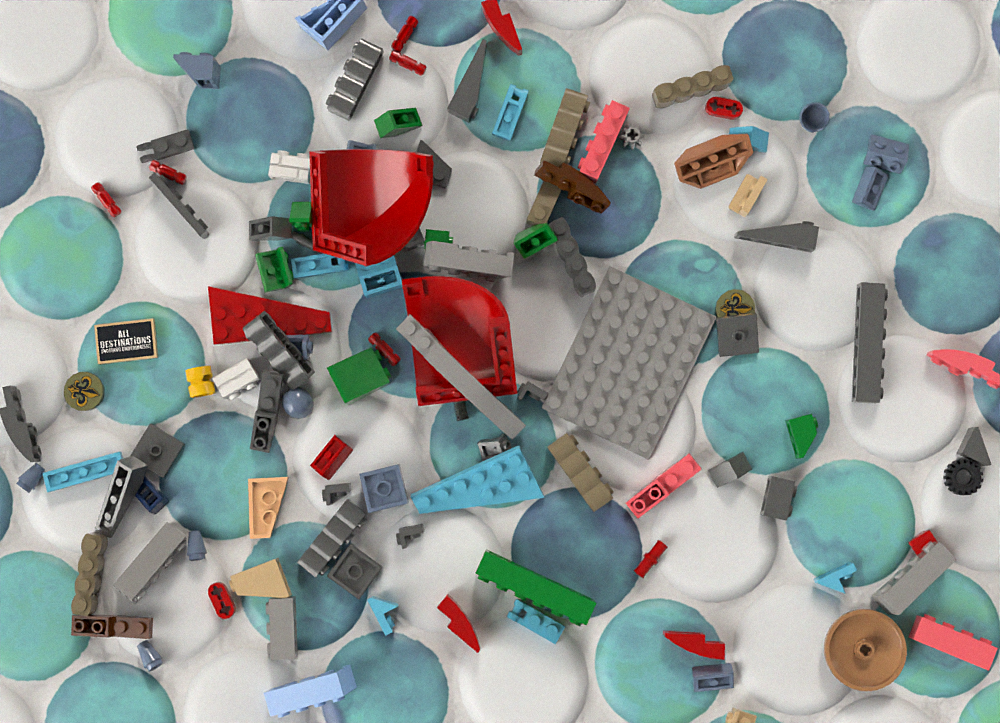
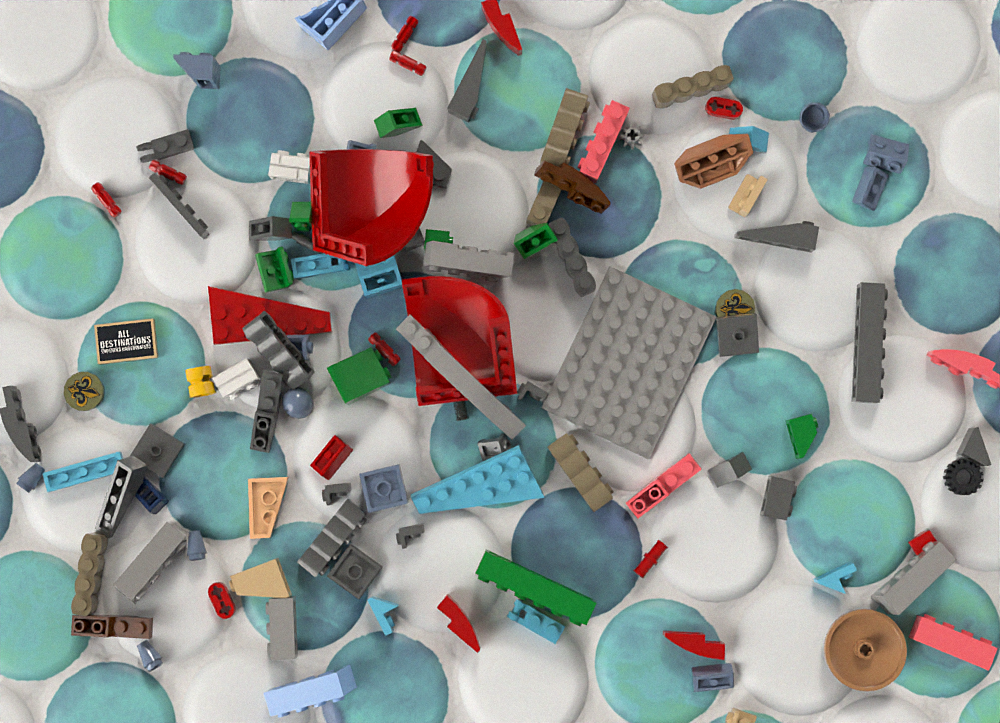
(355, 79): dark grey brick -> none
(510, 113): medium azure plate -> none

